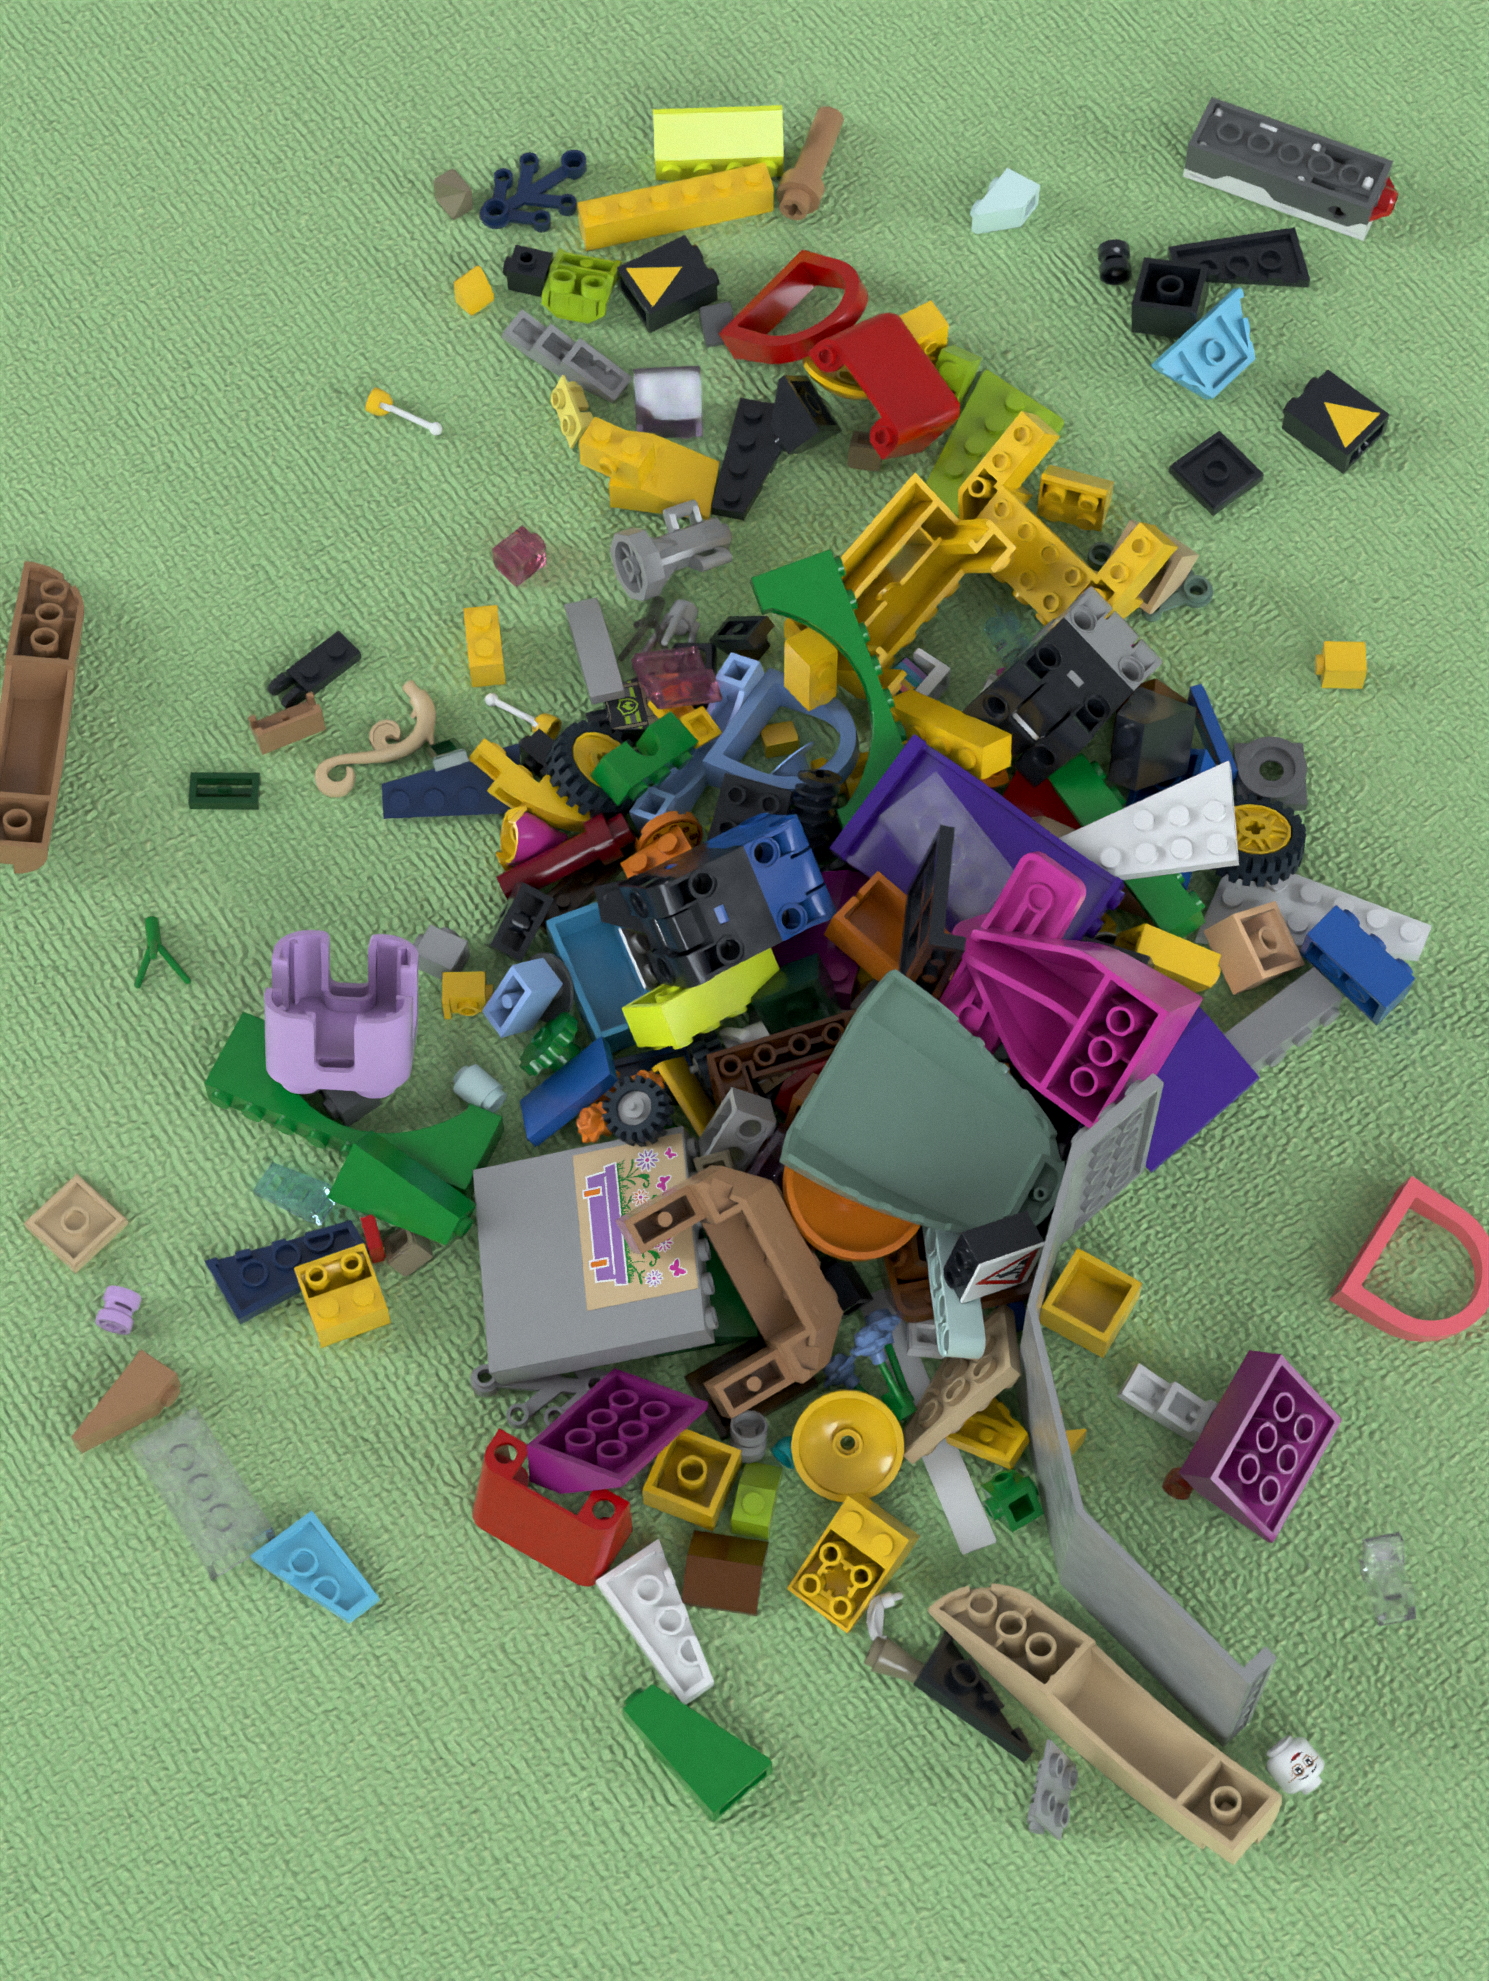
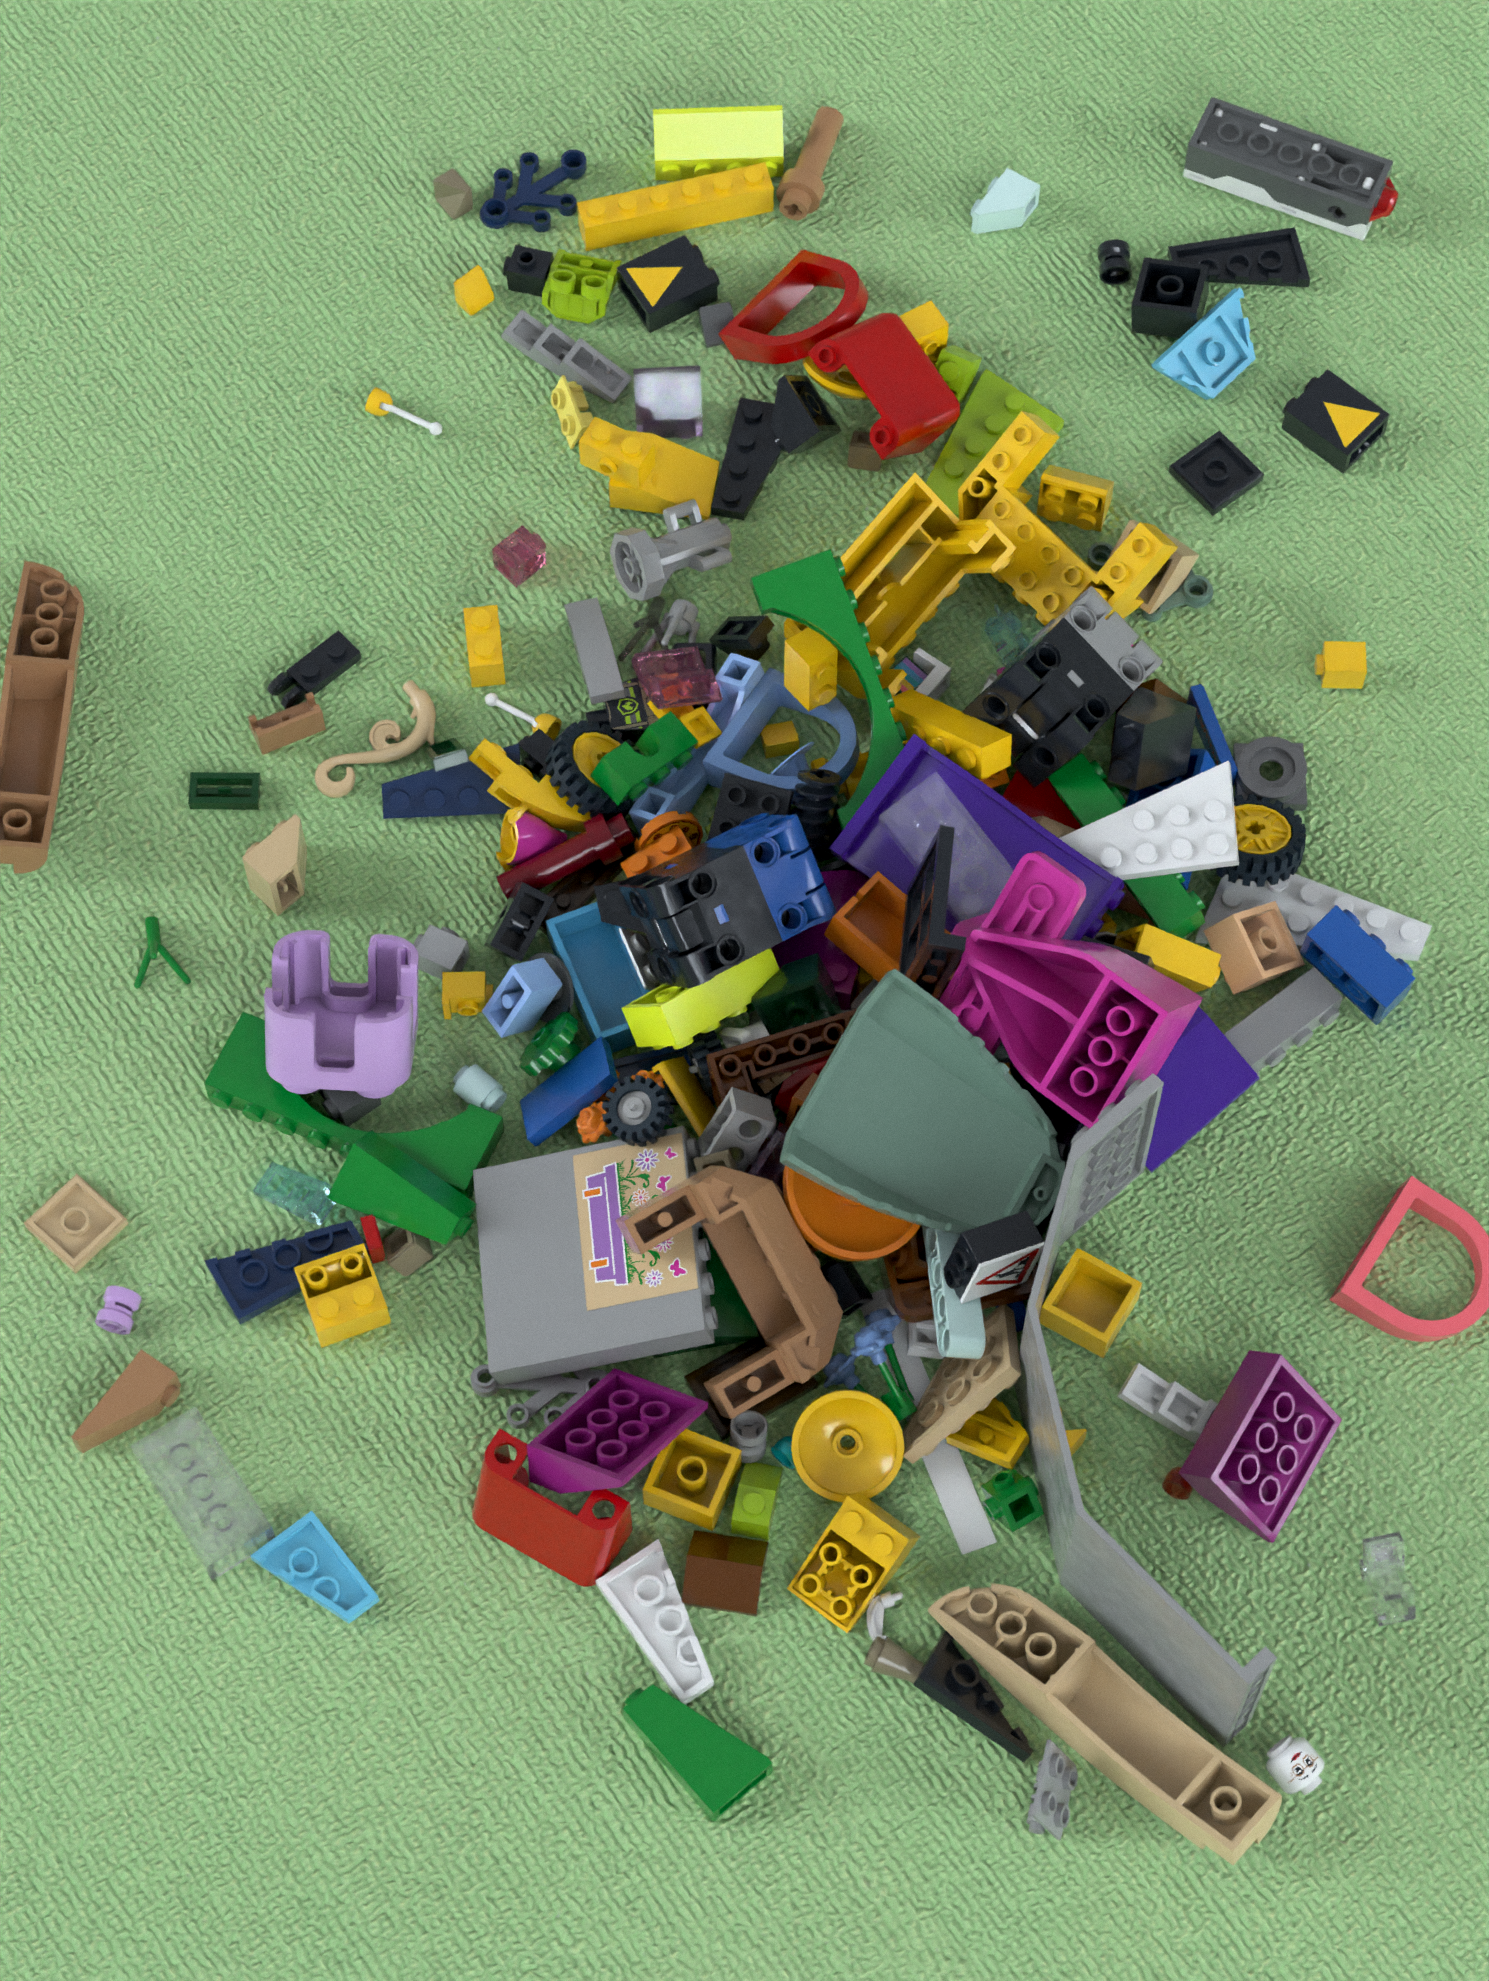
(278, 865): none -> tan slope

